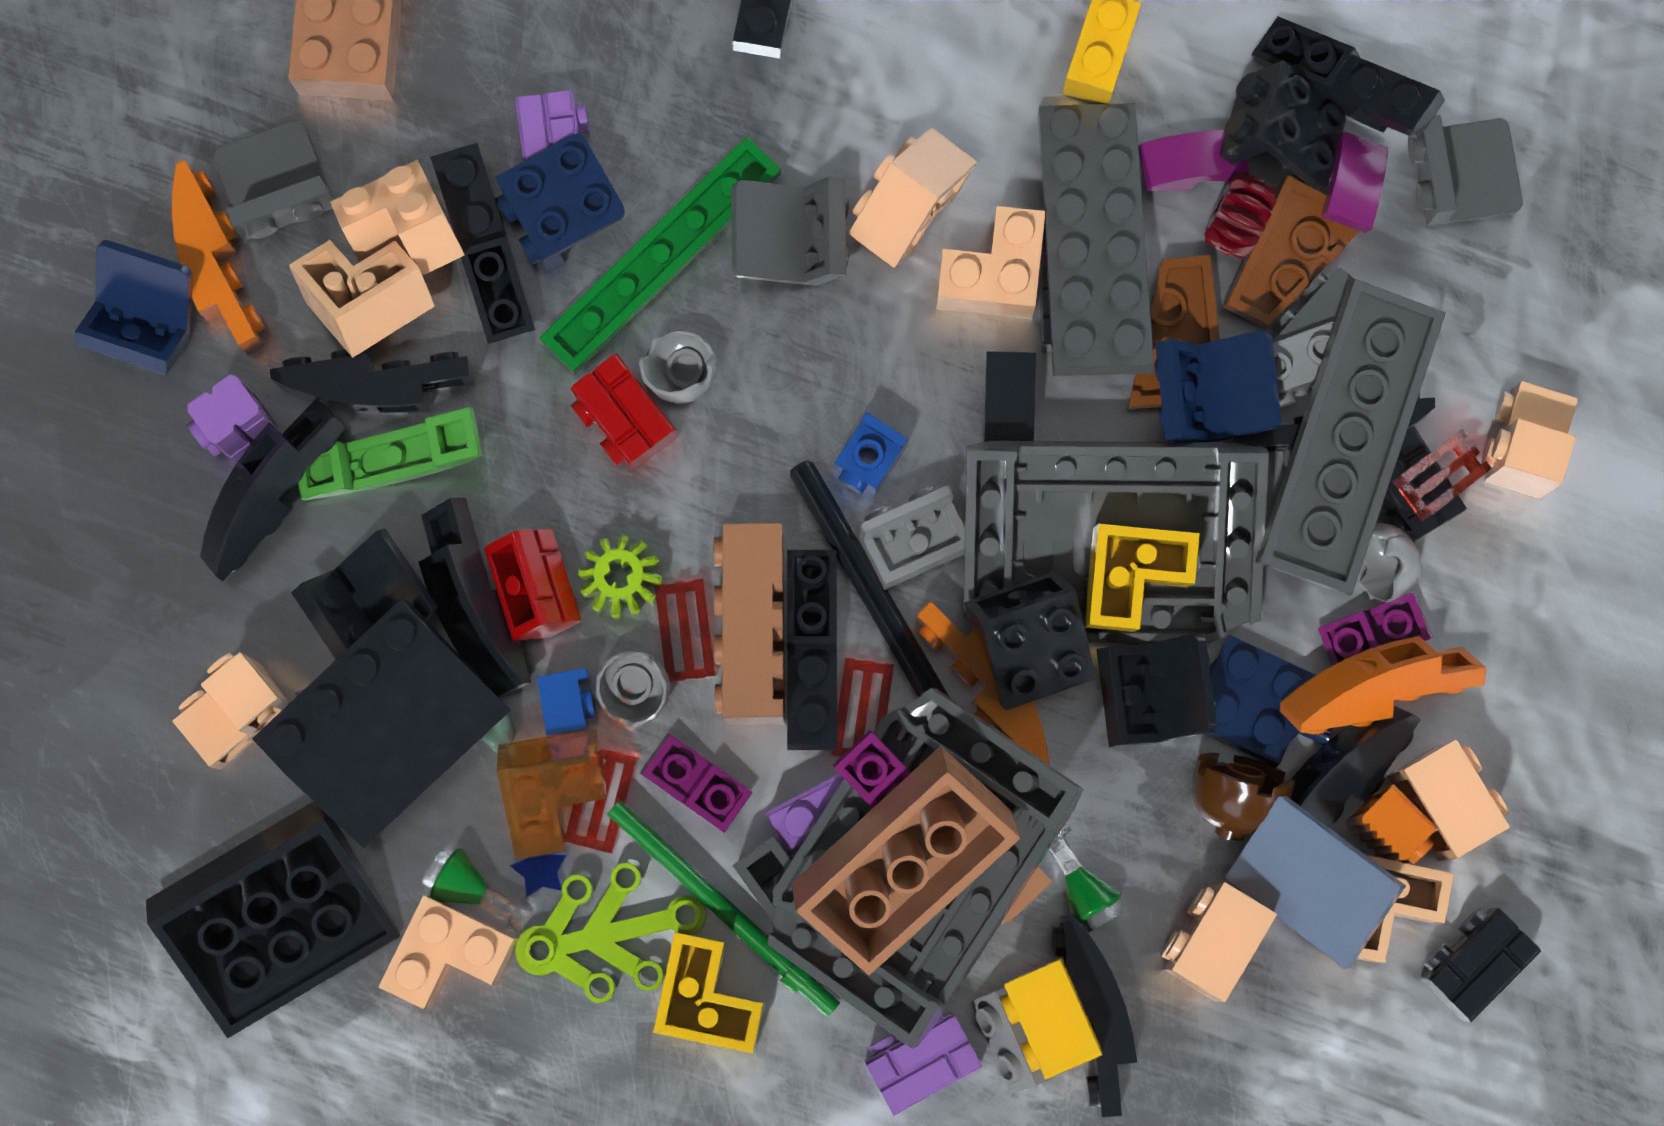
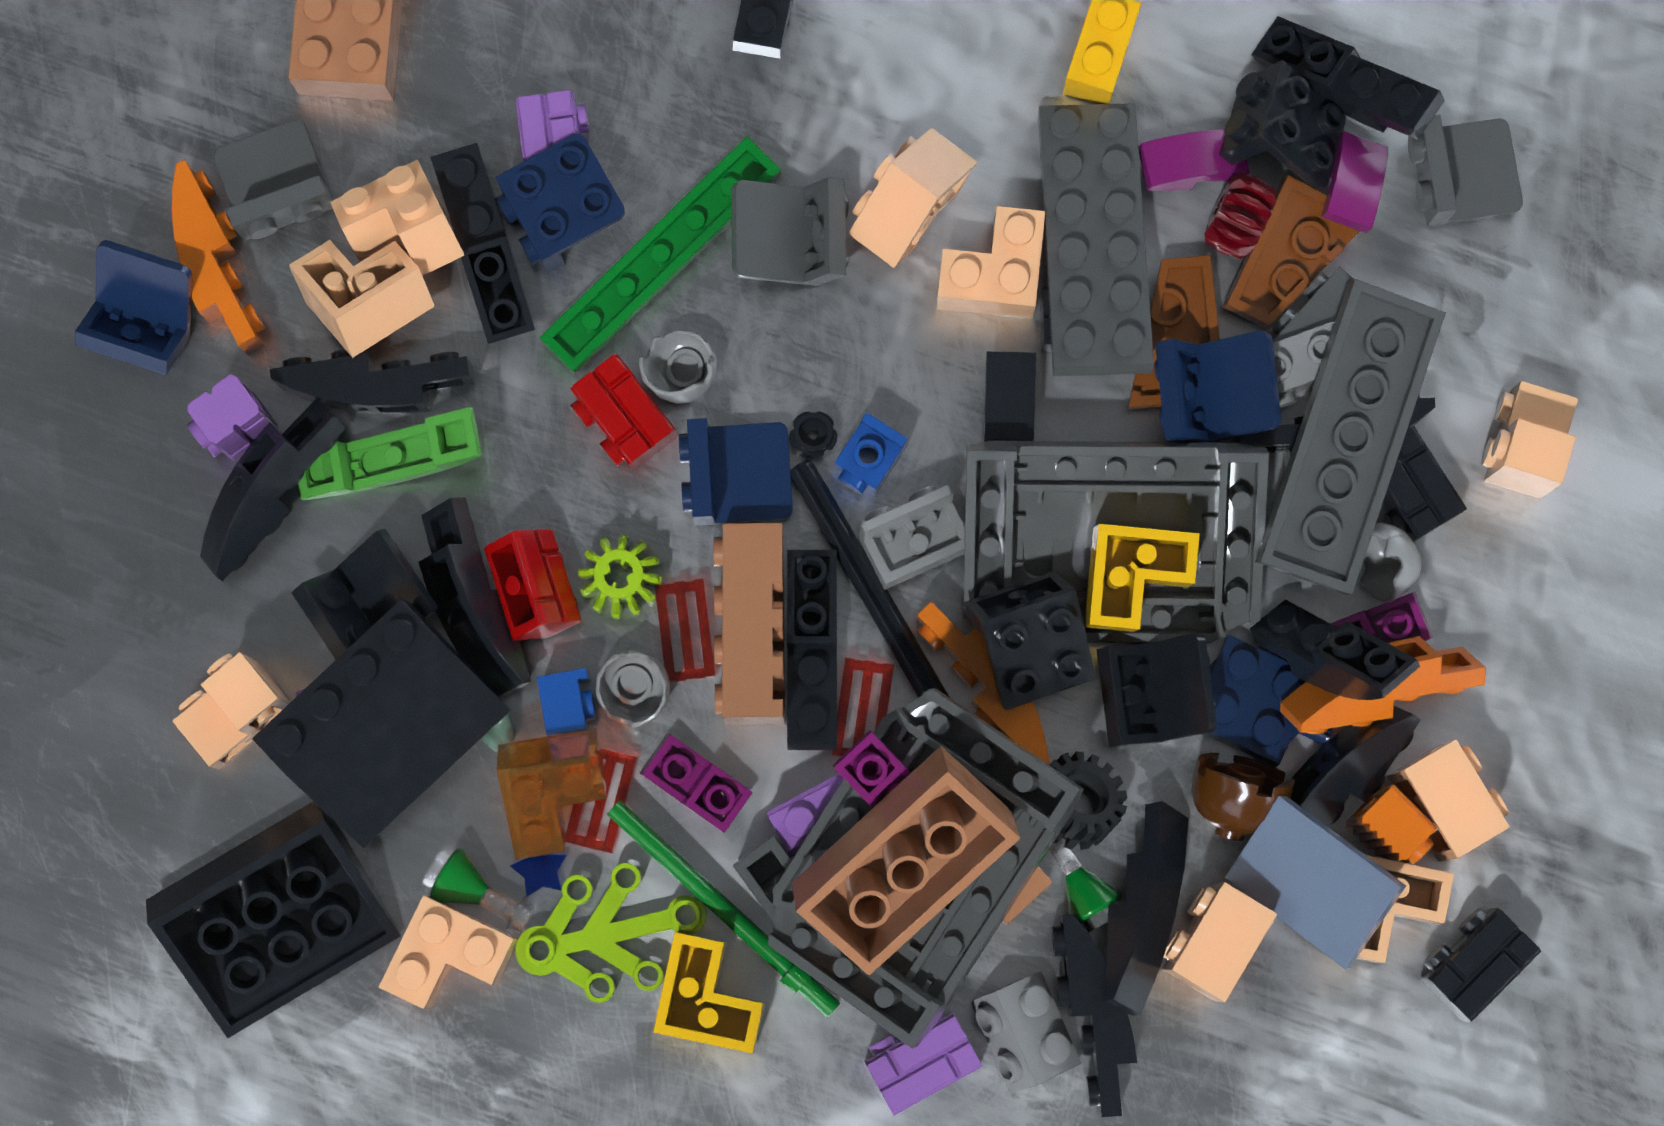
(736, 472): none -> dark blue bracket
(816, 421): none -> black plate
(1051, 1019): yellow brick -> none
(1101, 792): none -> black tyre
(1143, 923): none -> black slope
(1333, 658): none -> black slope
(1465, 457): clear red tile -> none

